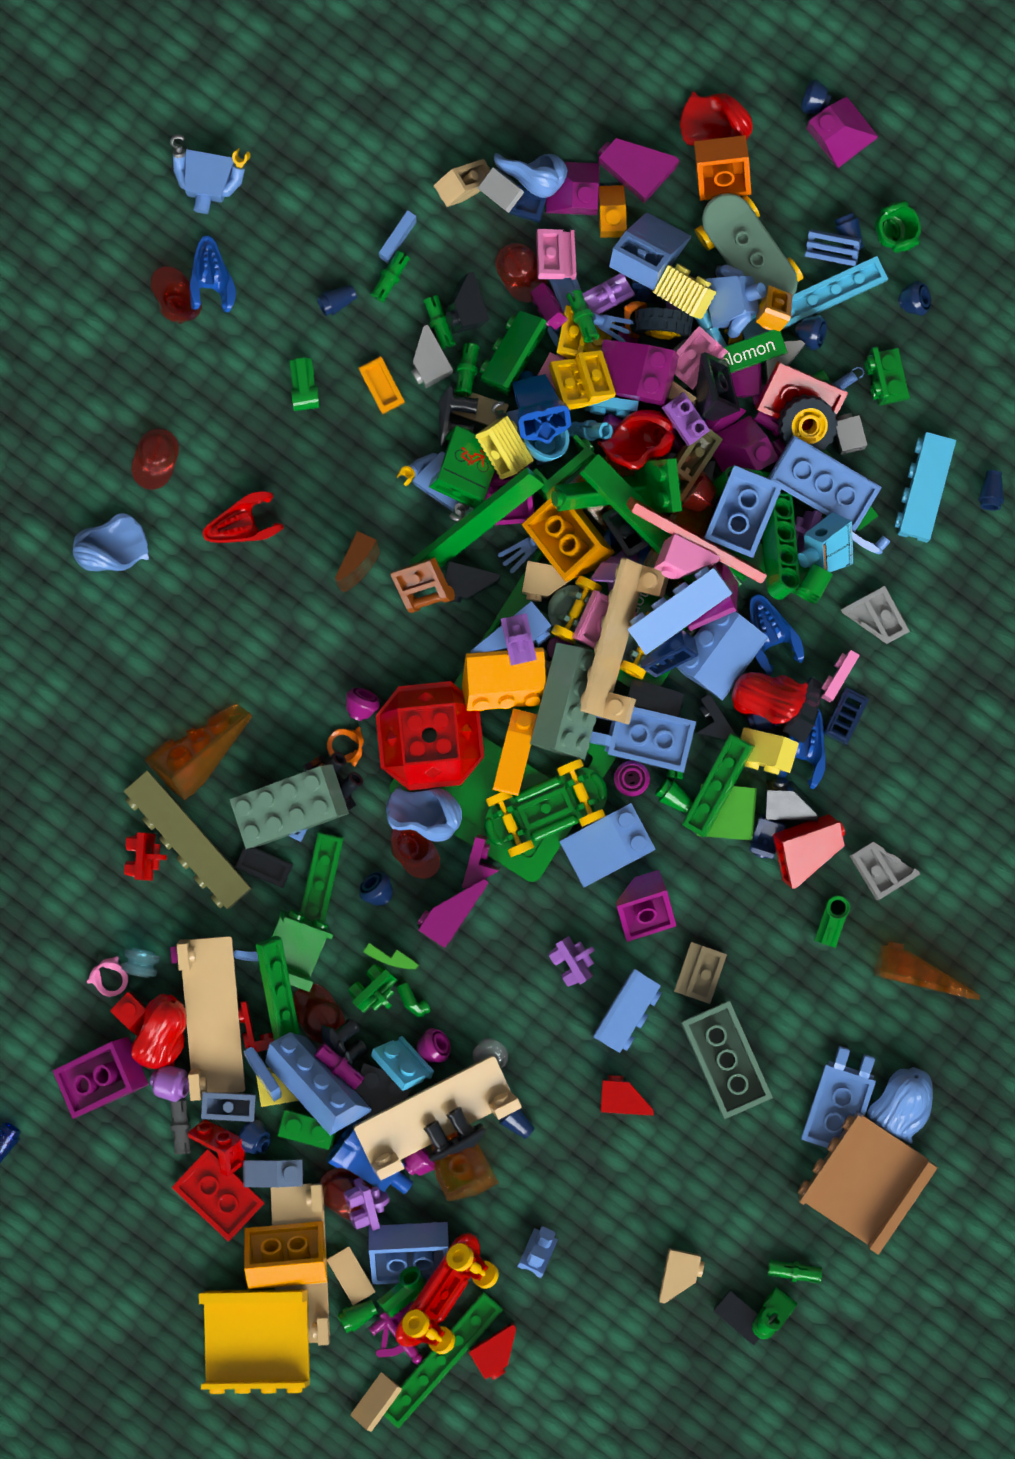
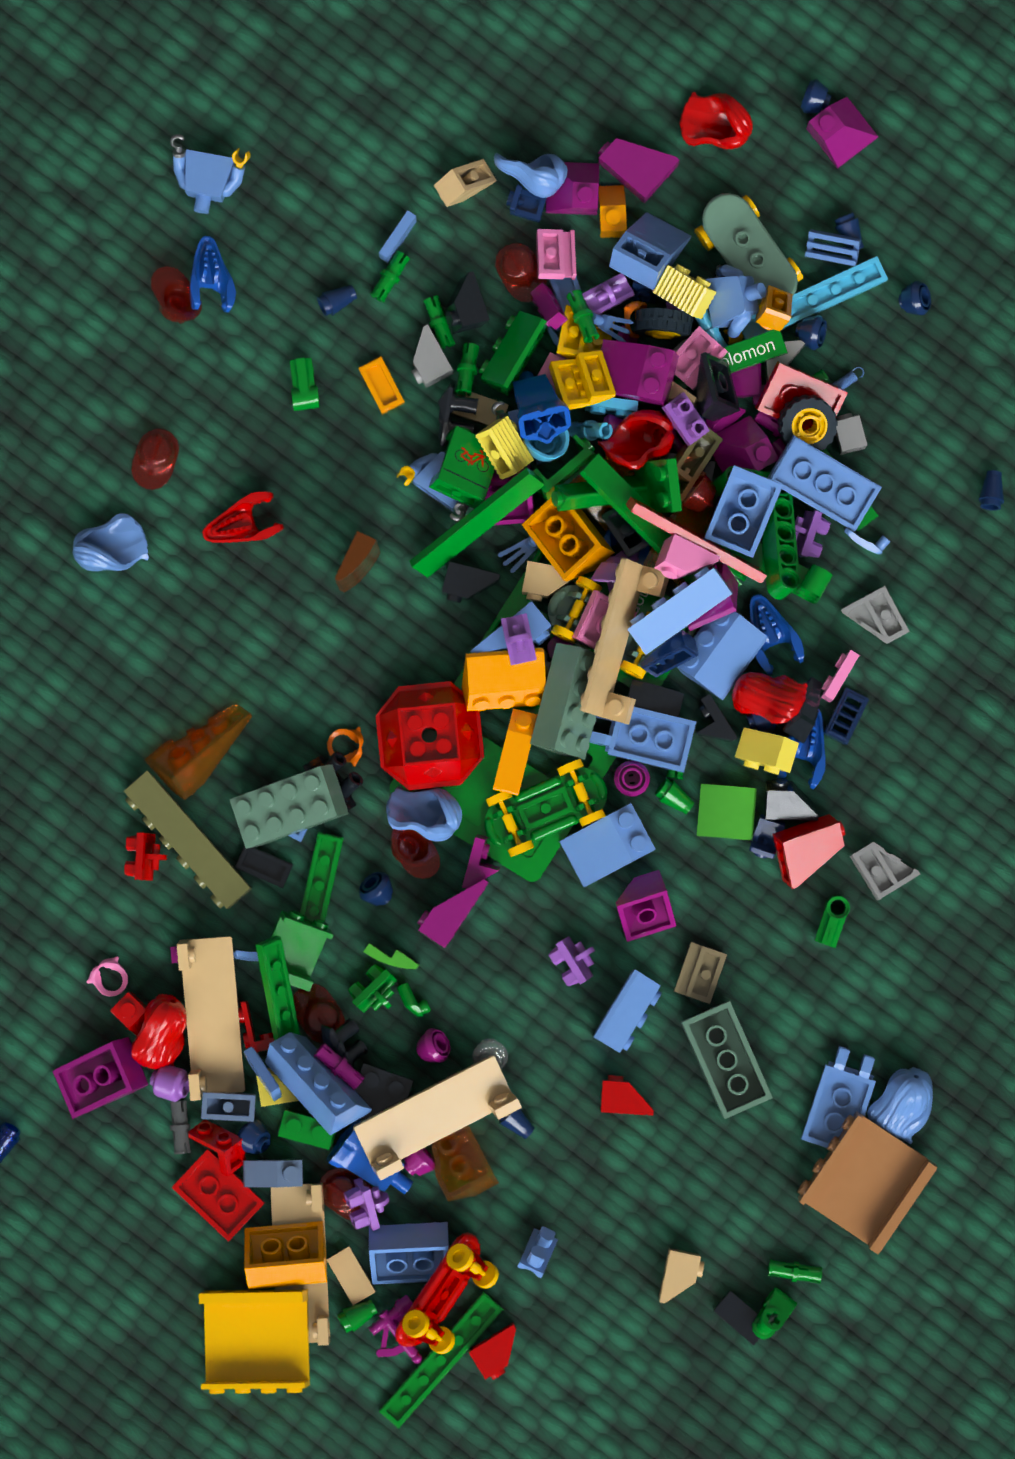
(140, 962): clear light blue wheel -> none
(361, 703): magenta cone -> none
(376, 1402): tan tile -> none
(402, 1063): medium azure plate -> none
(409, 1287): green piece -> none
(418, 578): dark orange plate -> none
(466, 1138): black connector -> none
(501, 189): light grey slope -> none
(718, 785): green tile -> none
(722, 167): orange brick -> none
(828, 544): medium azure torso -> none
(887, 376): green bracket -> none
(898, 227): green hair -> none
(910, 969): clear orange wedge -> none
(926, 486): medium azure brick -> none

